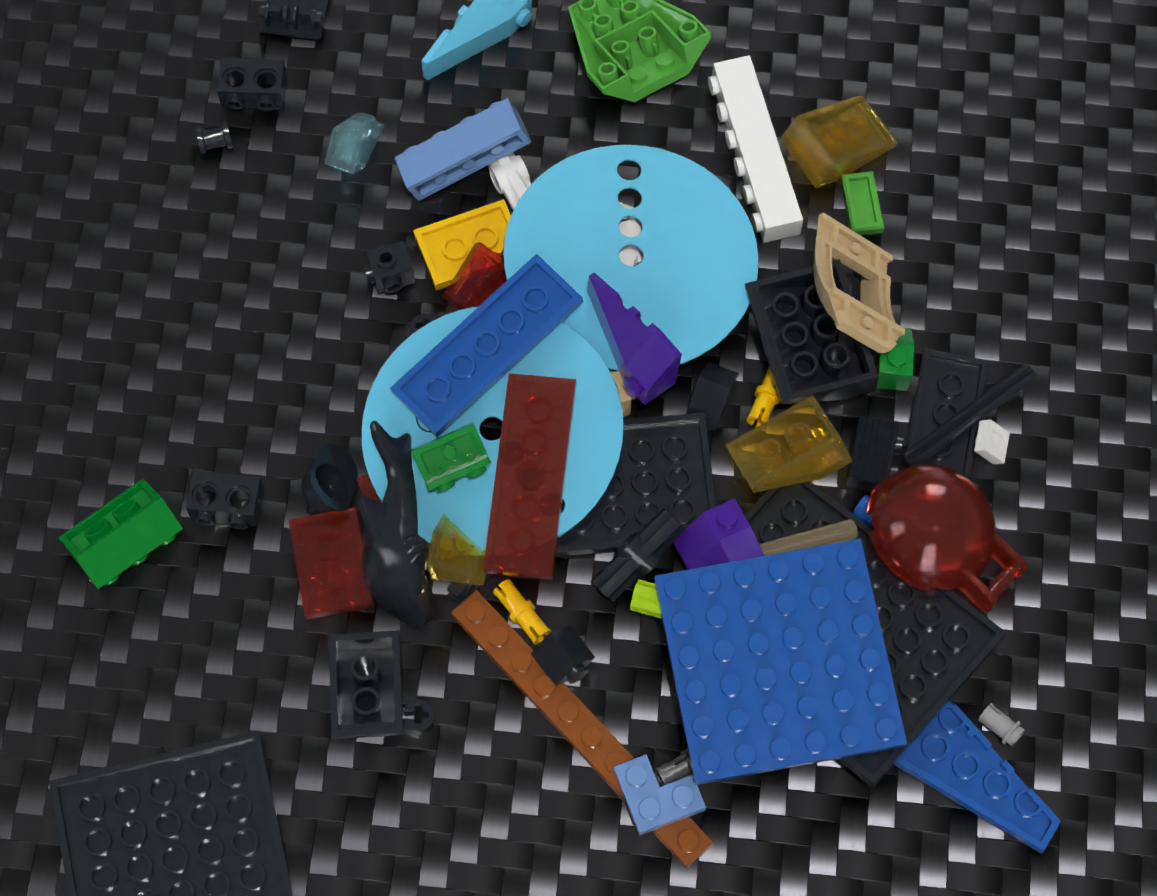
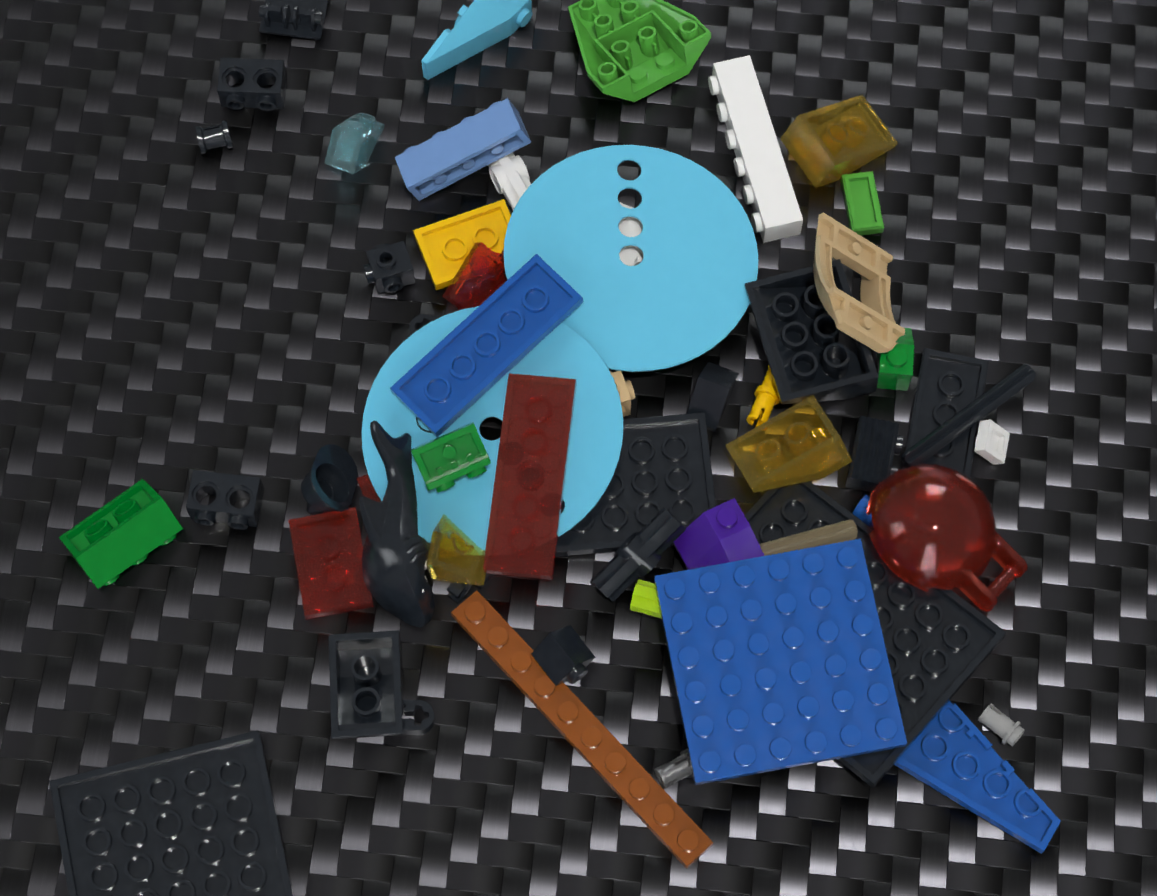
(521, 611): yellow pin -> none
(642, 353): dark purple wedge -> none
(655, 805): medium blue plate -> none

